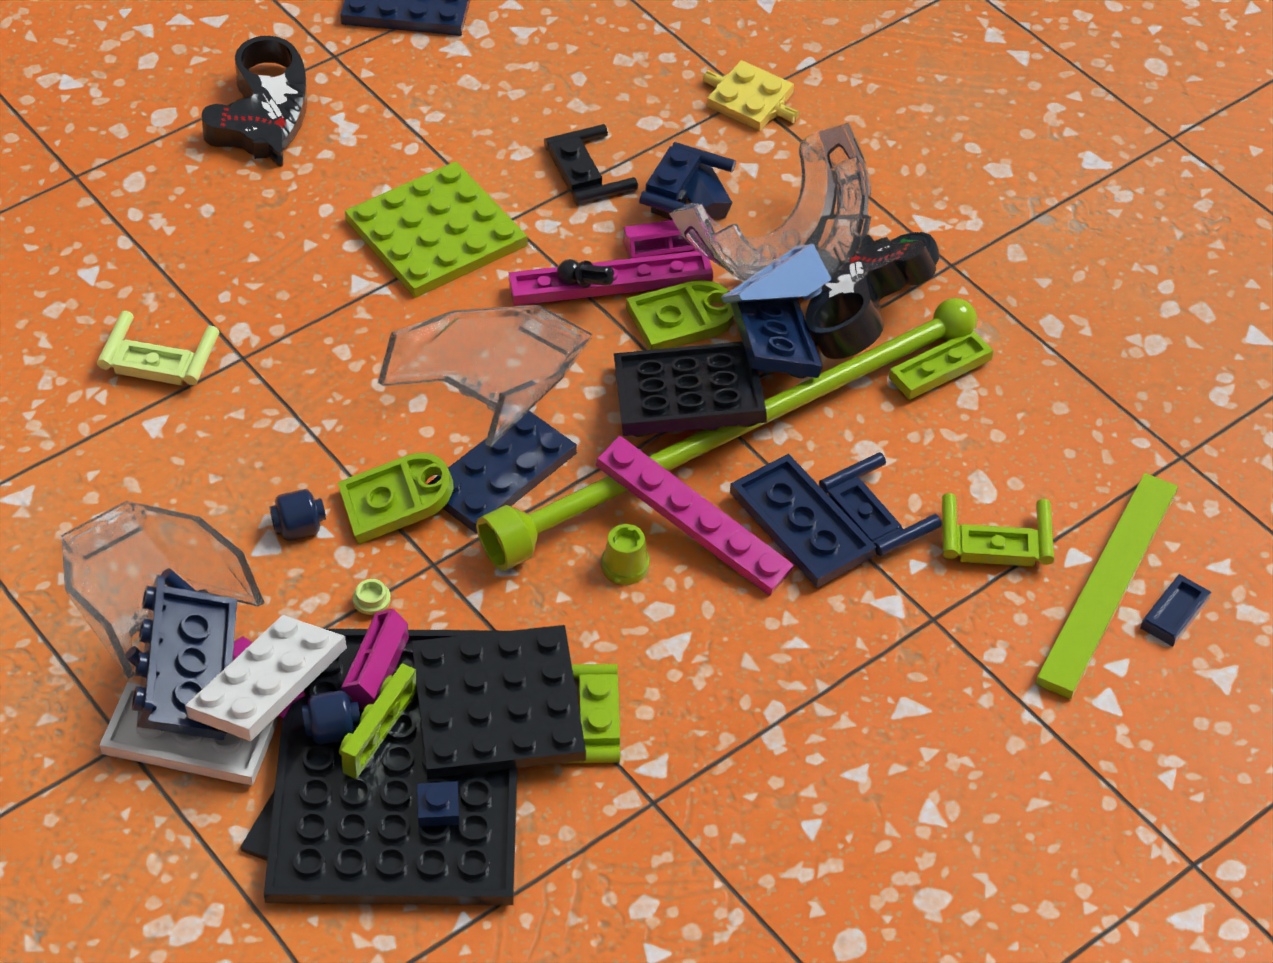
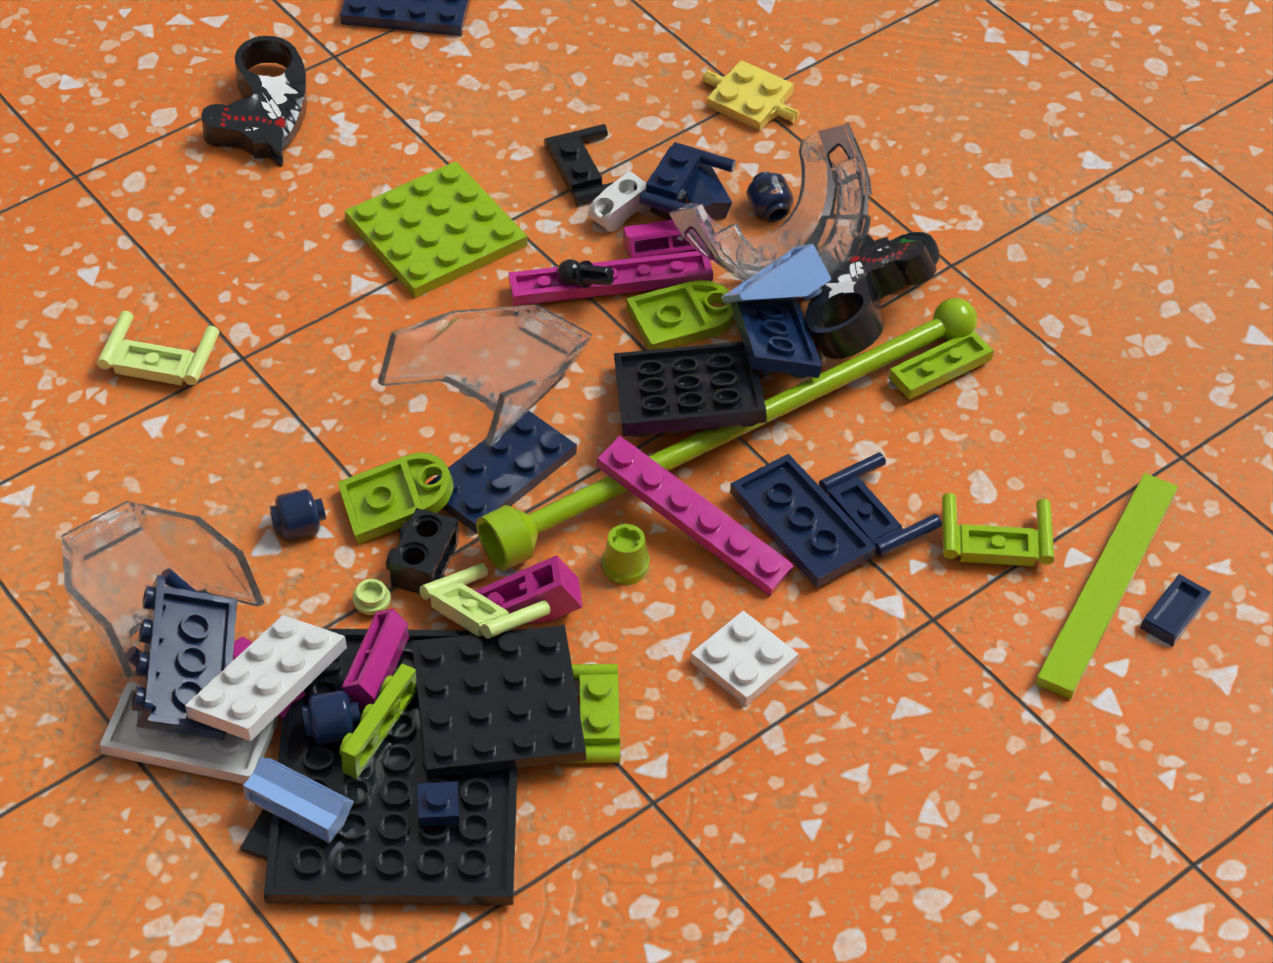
(297, 799): none -> light blue piece
(423, 550): none -> black brick
(473, 610): none -> yellowish green plate
(545, 581): none -> dark pink slope
(618, 202): none -> white leg
(744, 658): none -> white plate
(770, 196): none -> dark blue head

